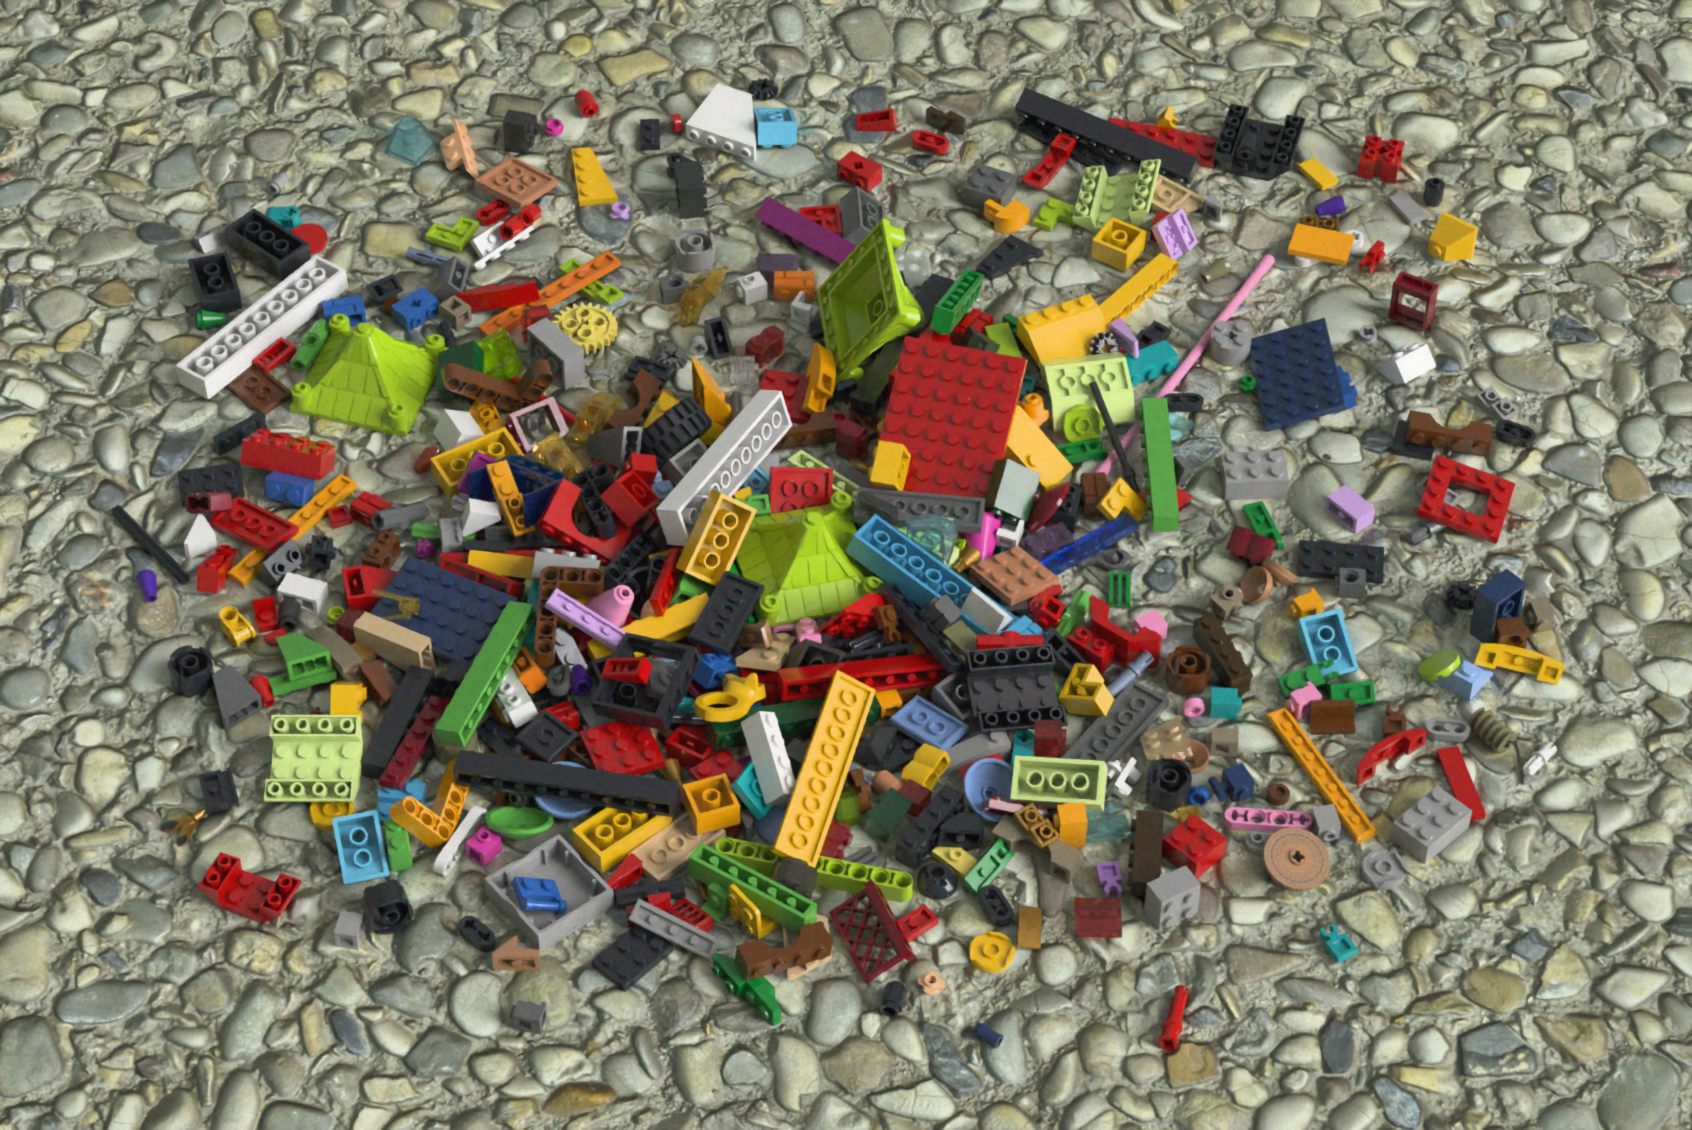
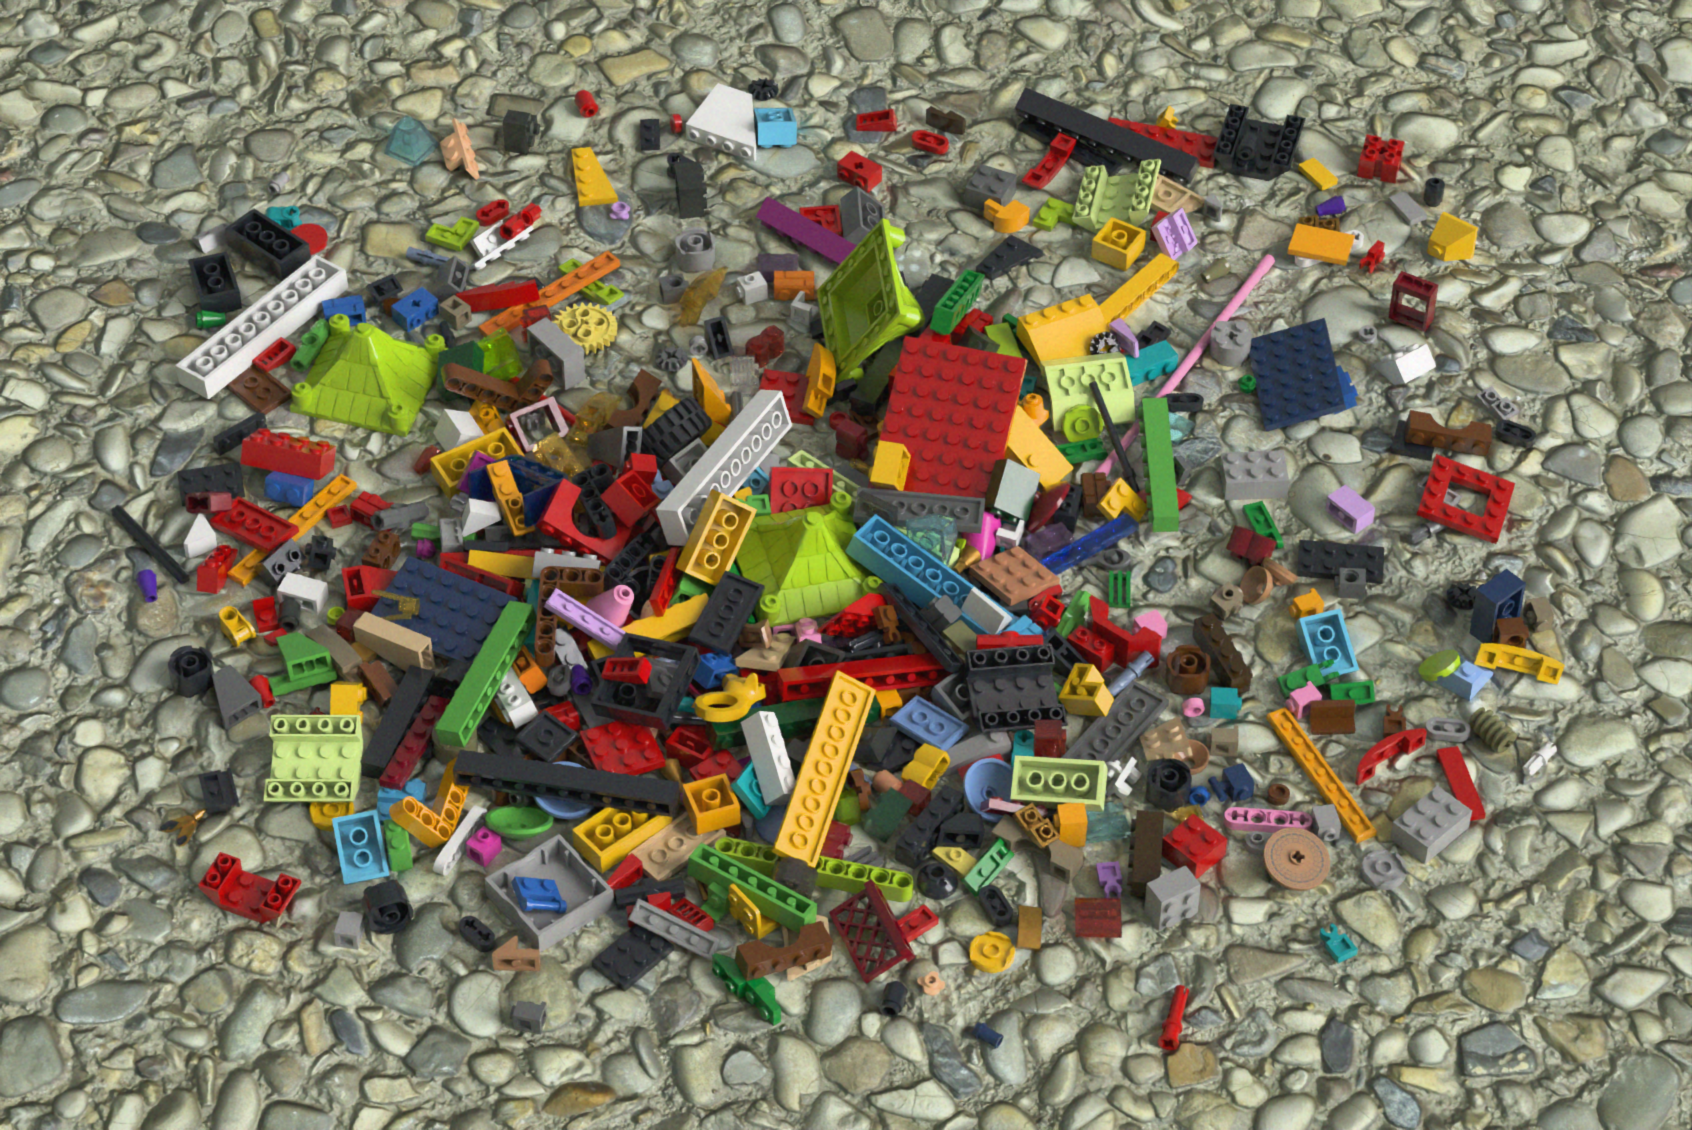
(516, 182): nougat plate -> none
(554, 127): dark pink plate -> none
(655, 368): black plate -> none
(818, 430): reddish brown arch -> none

